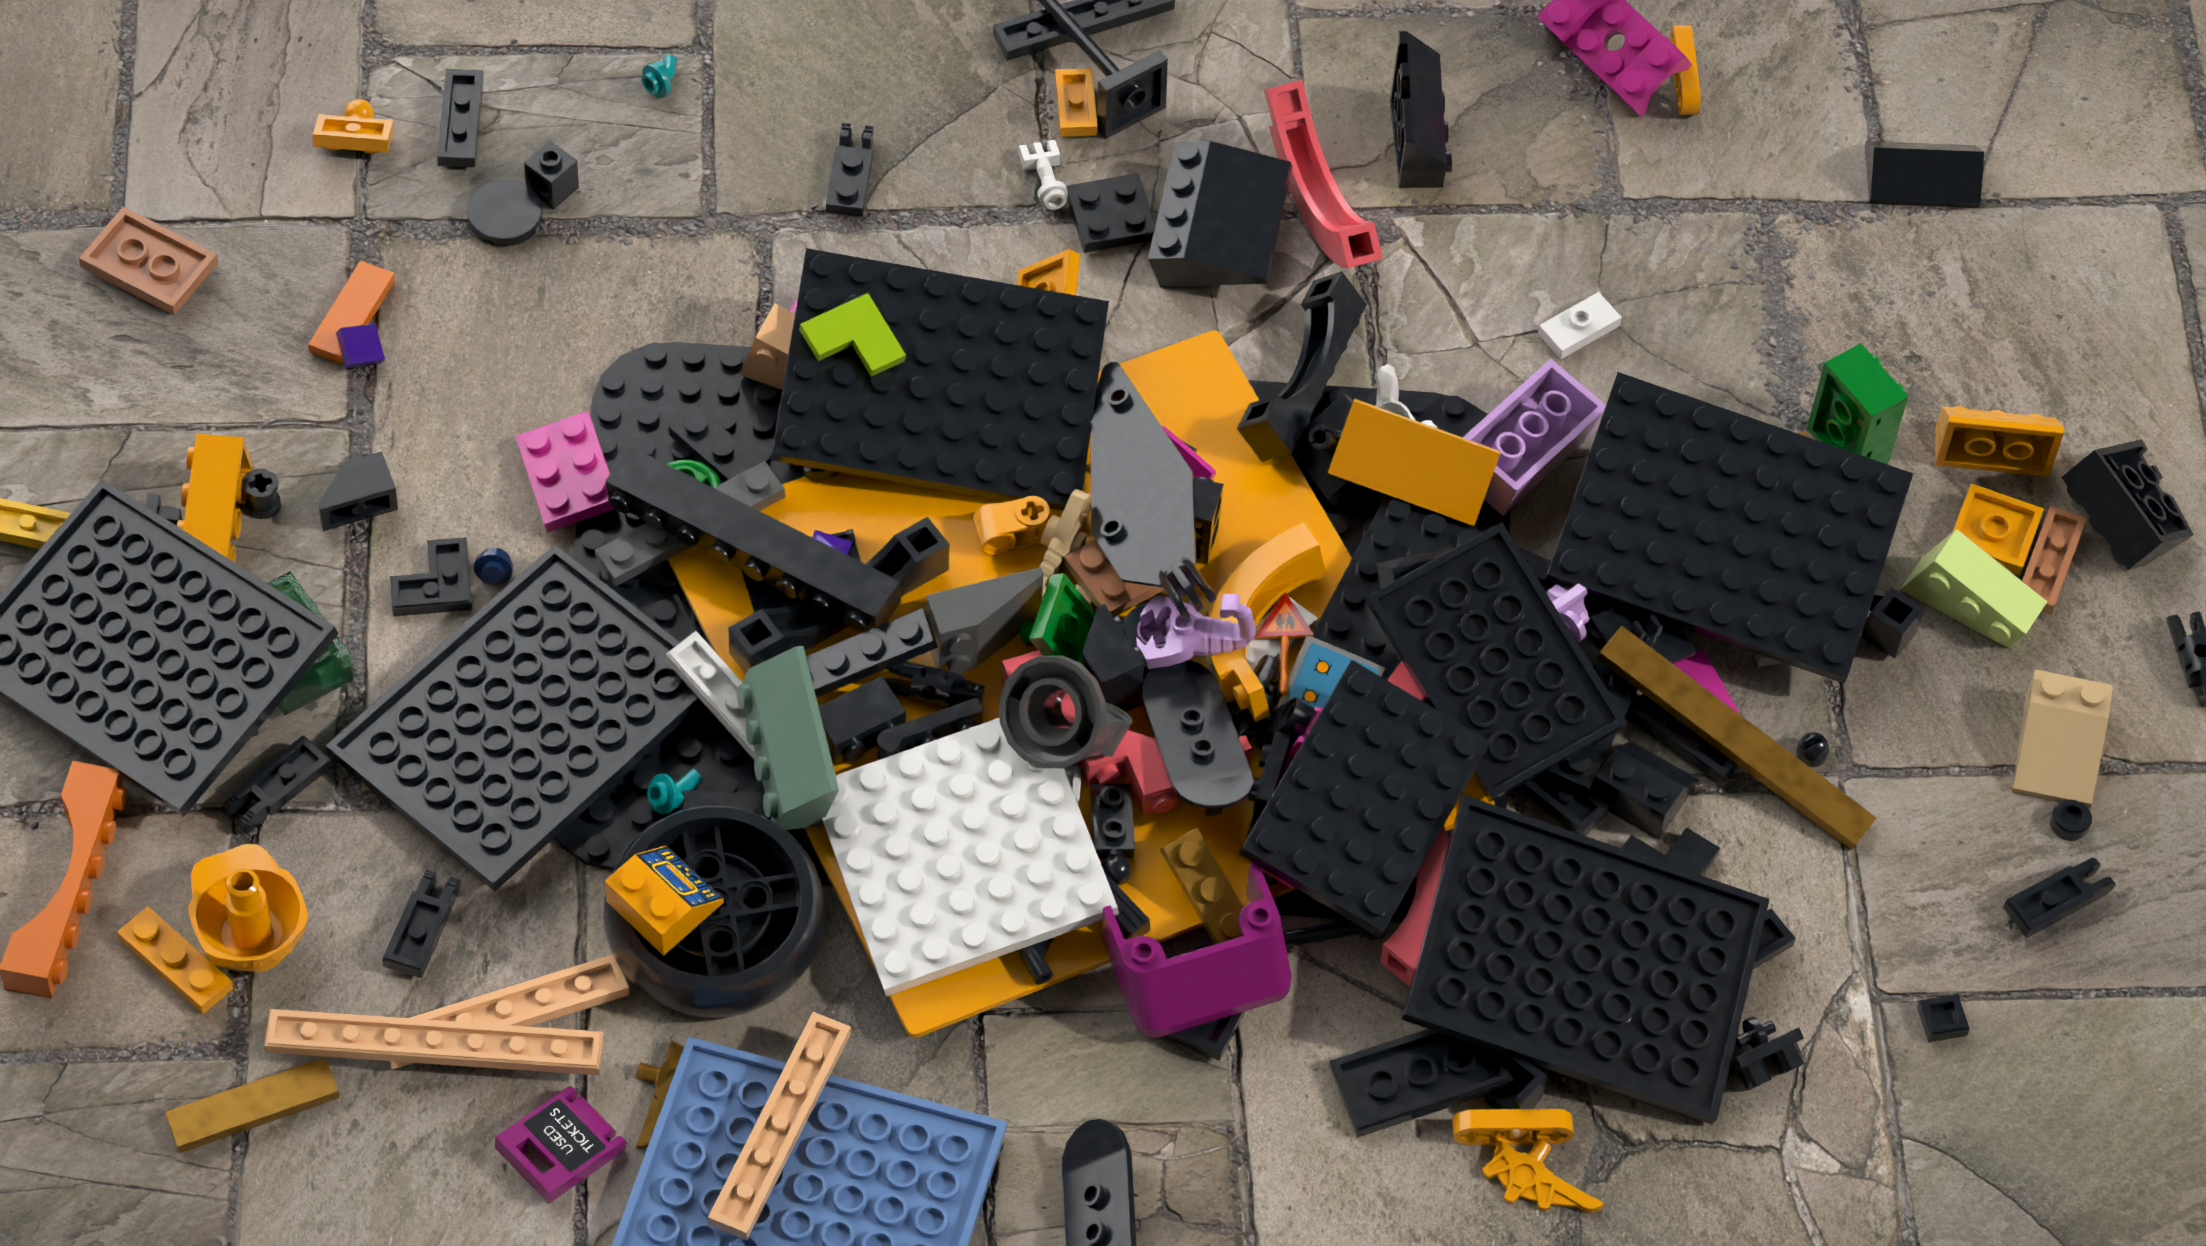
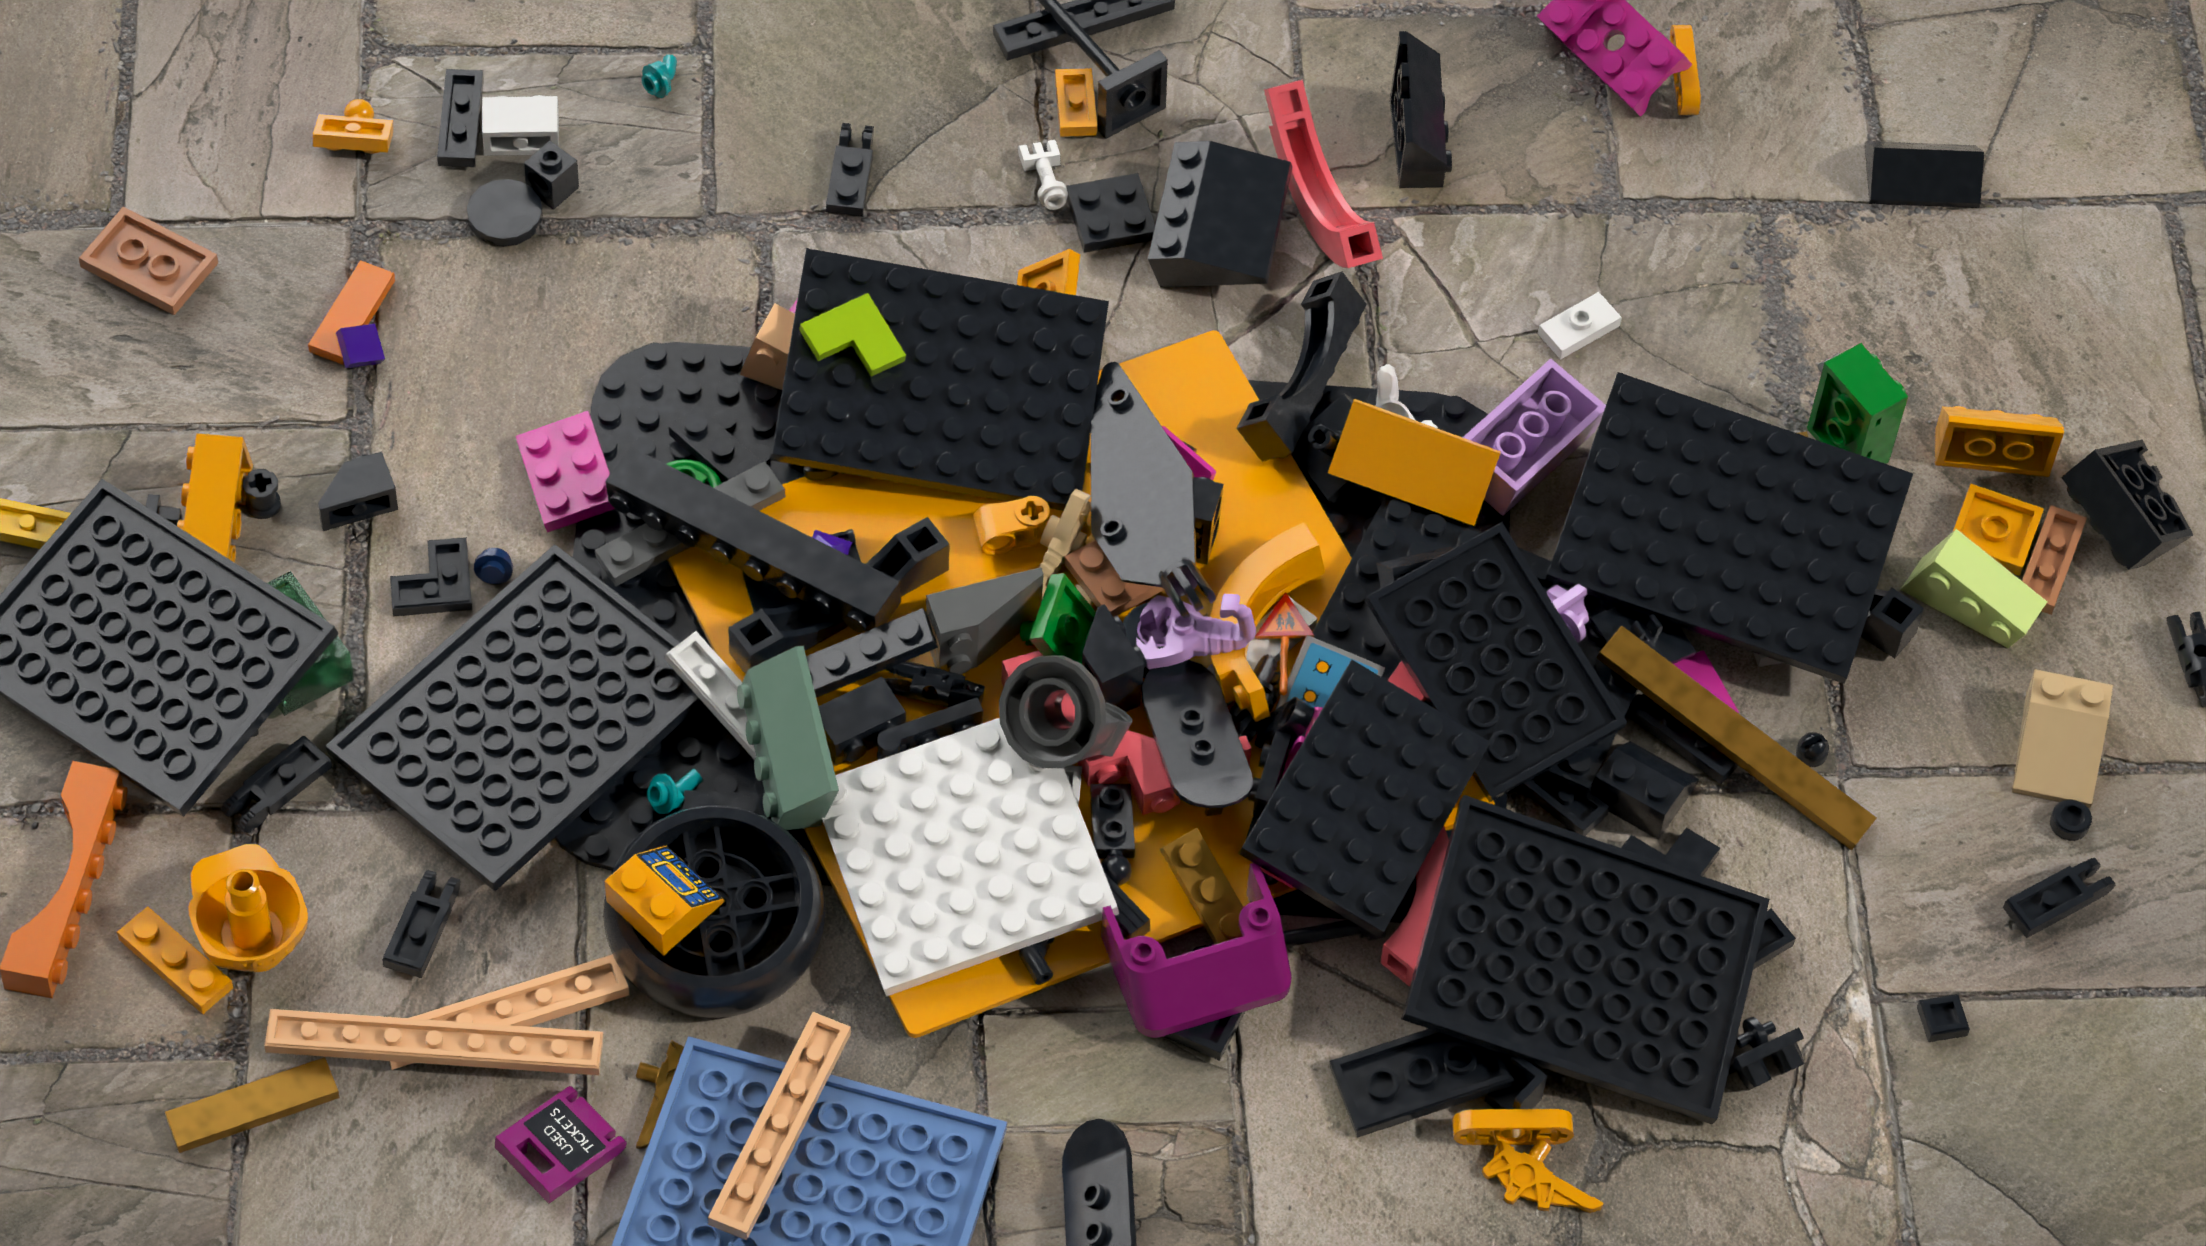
(519, 124): none -> white brick

